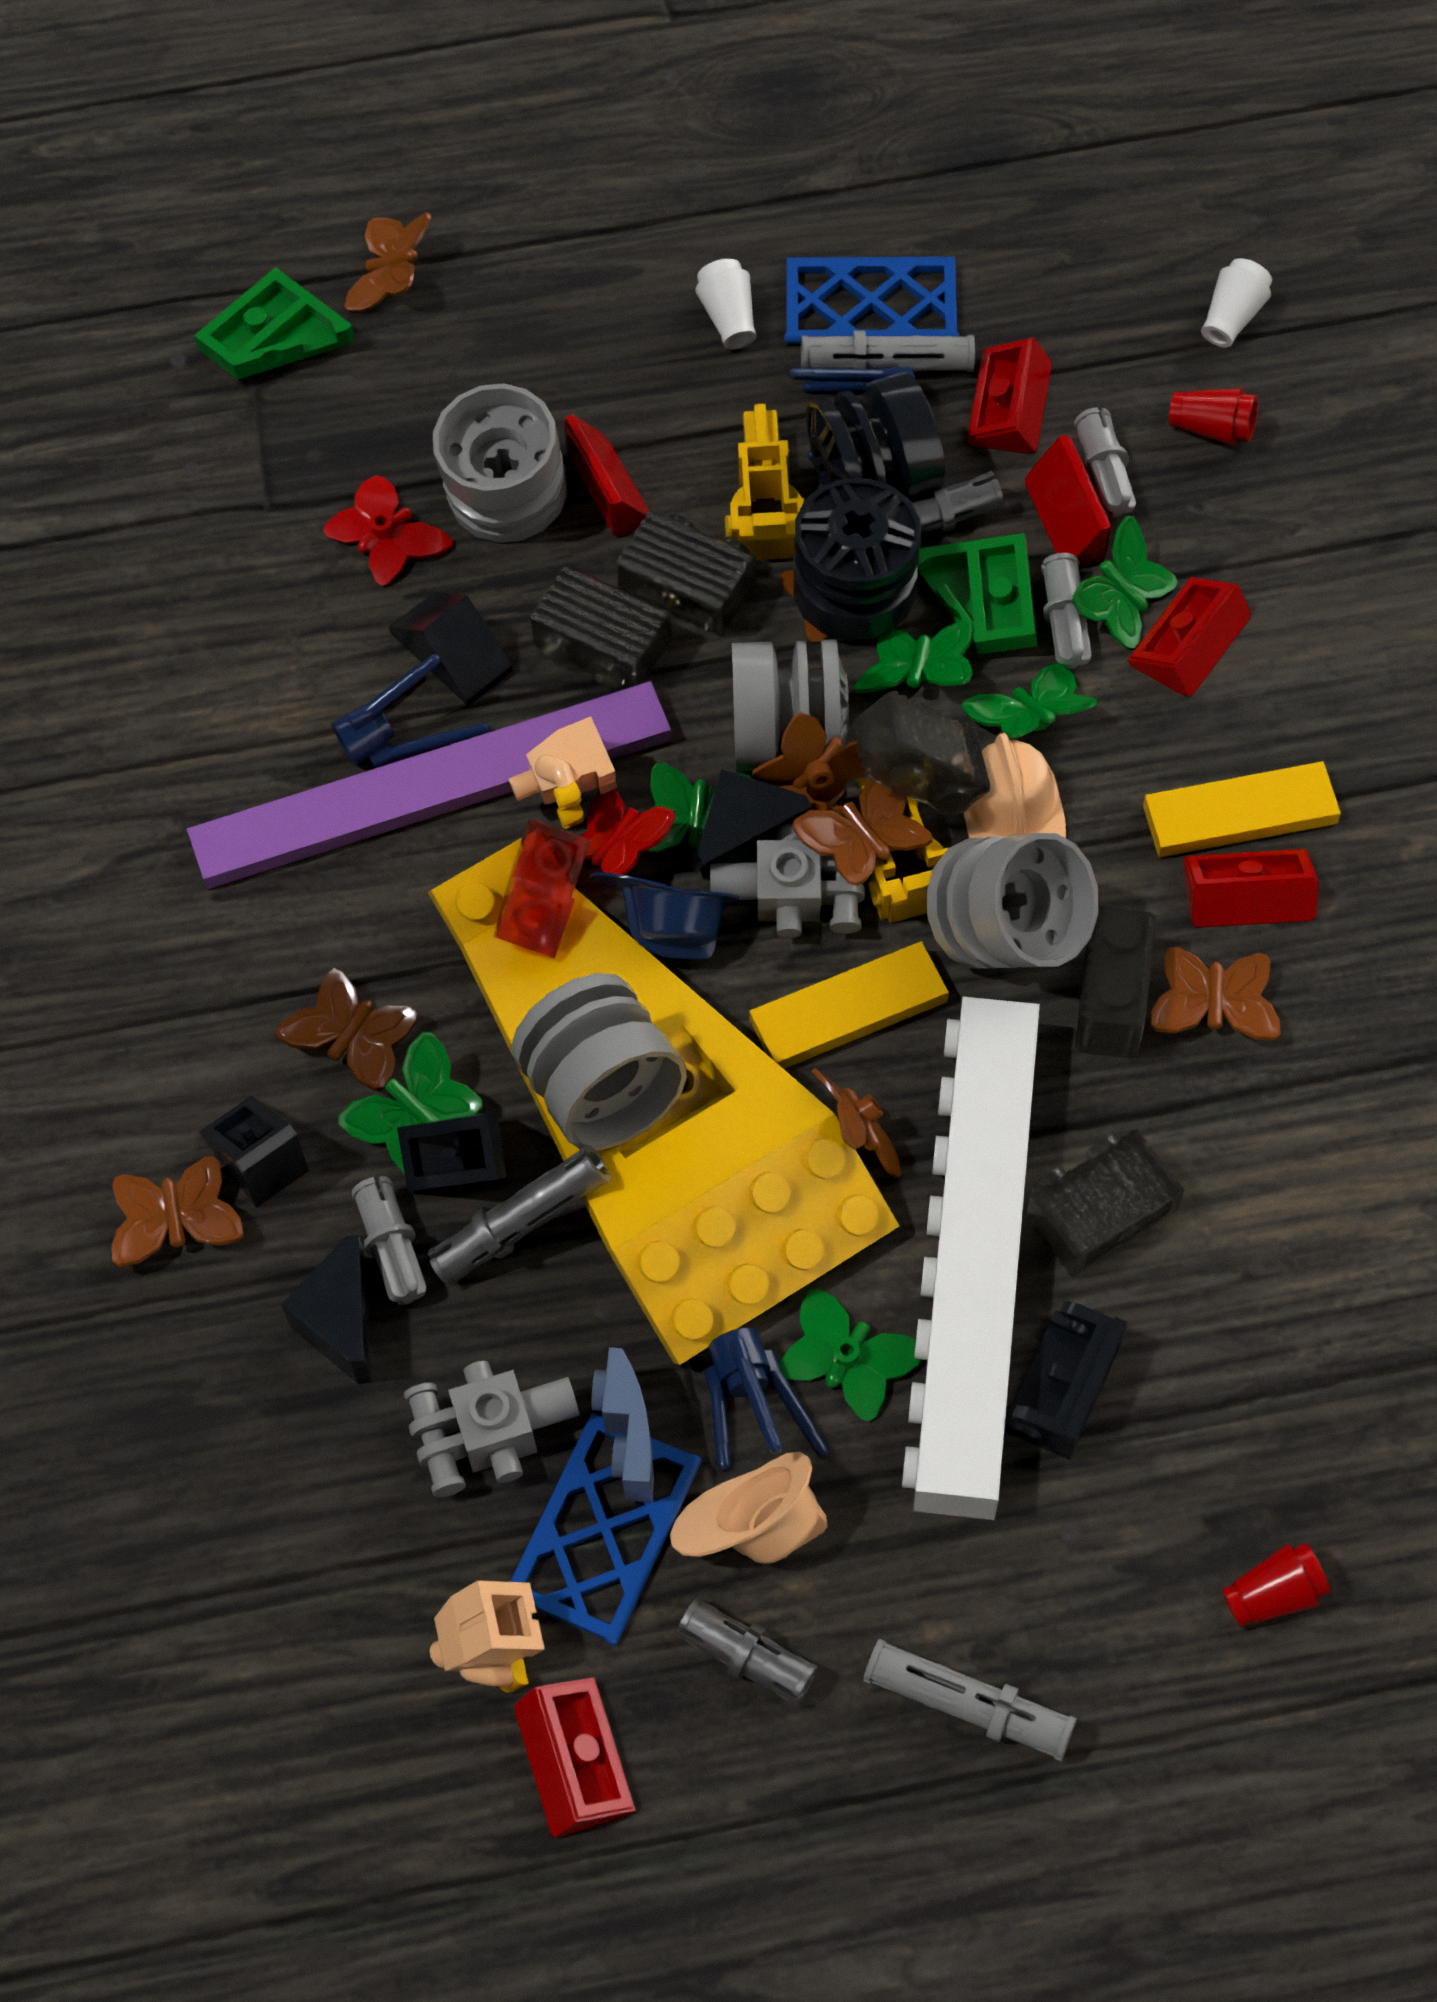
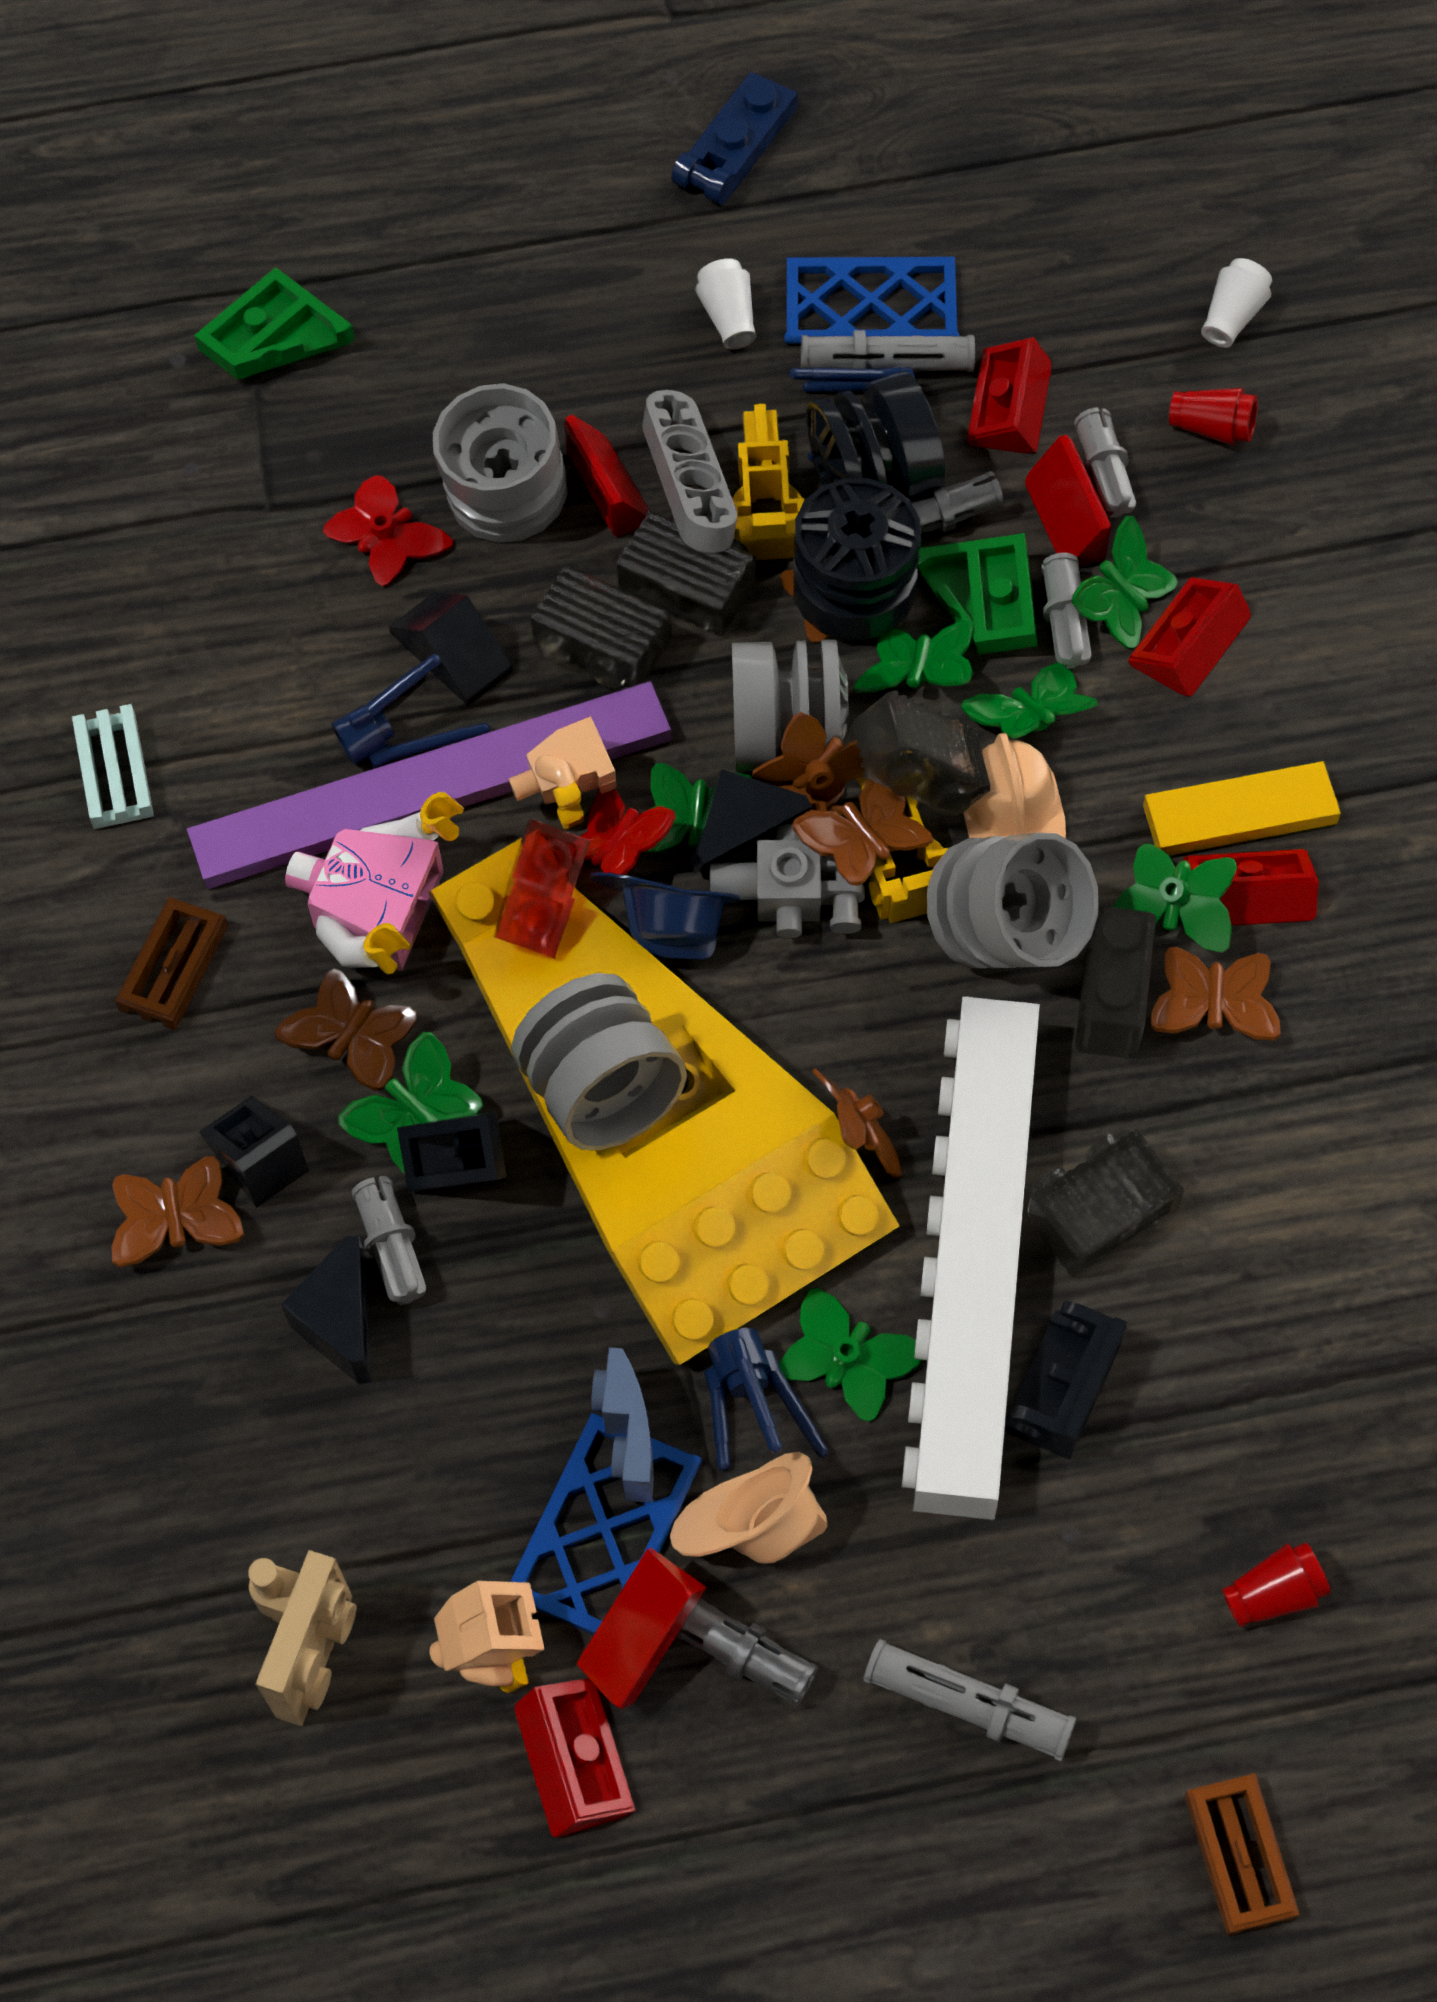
(105, 726): none -> light aqua tile
(153, 1007): none -> reddish brown tile
(312, 1616): none -> tan plate
(375, 885): none -> torso
(394, 268): dark orange piece -> none
(492, 1421): light grey piece -> none
(497, 1229): flat silver pin -> none
(639, 1628): none -> red slope
(694, 469): none -> light grey beam
(735, 138): none -> dark blue plate
(849, 1006): yellow tile -> none
(1183, 892): none -> green piece
(1258, 1914): none -> dark orange tile

